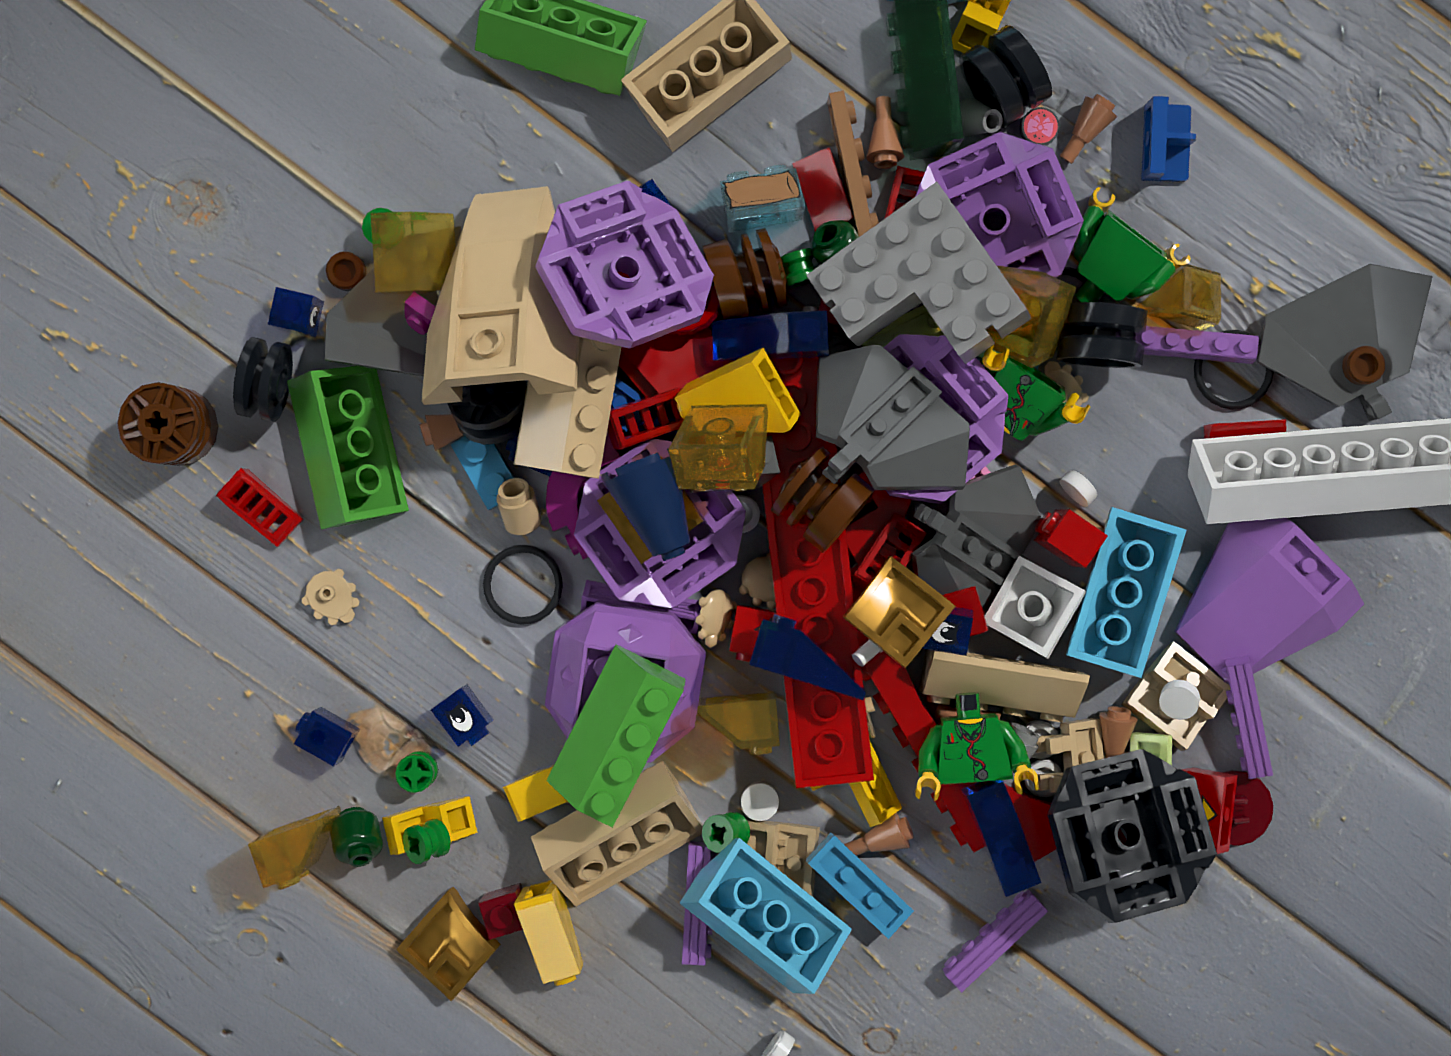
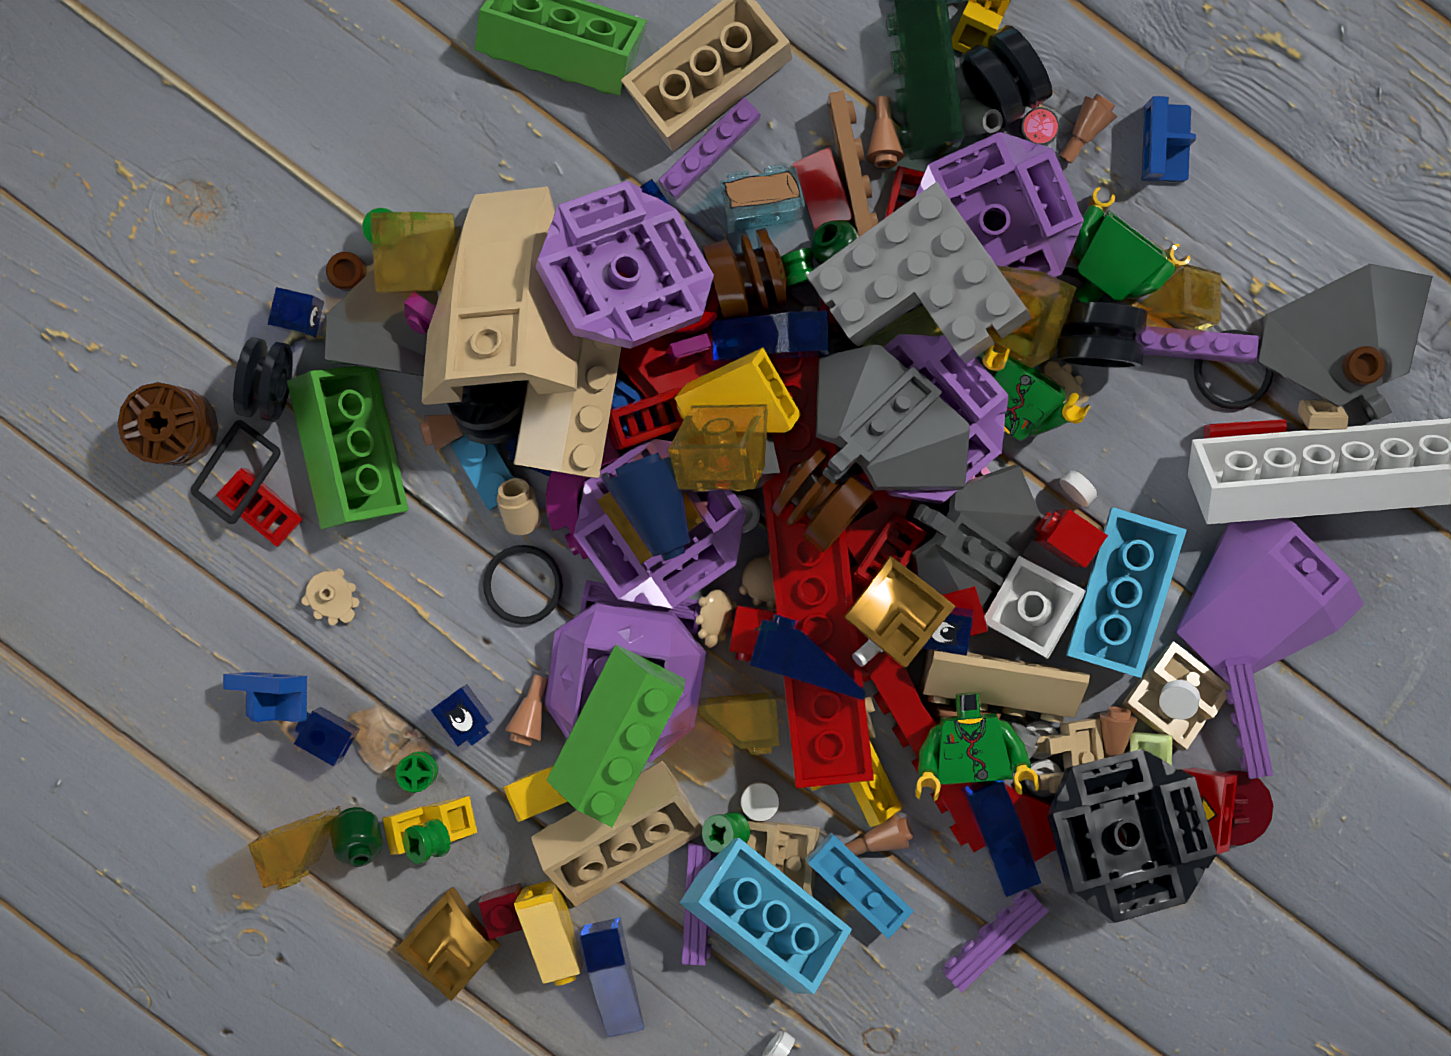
(256, 484): none -> black piece
(271, 695): none -> blue panel
(527, 720): none -> nougat cone
(612, 976): none -> clear blue slope
(687, 350): none -> magenta tile
(710, 149): none -> medium lavender piece
(1322, 415): none -> tan tile

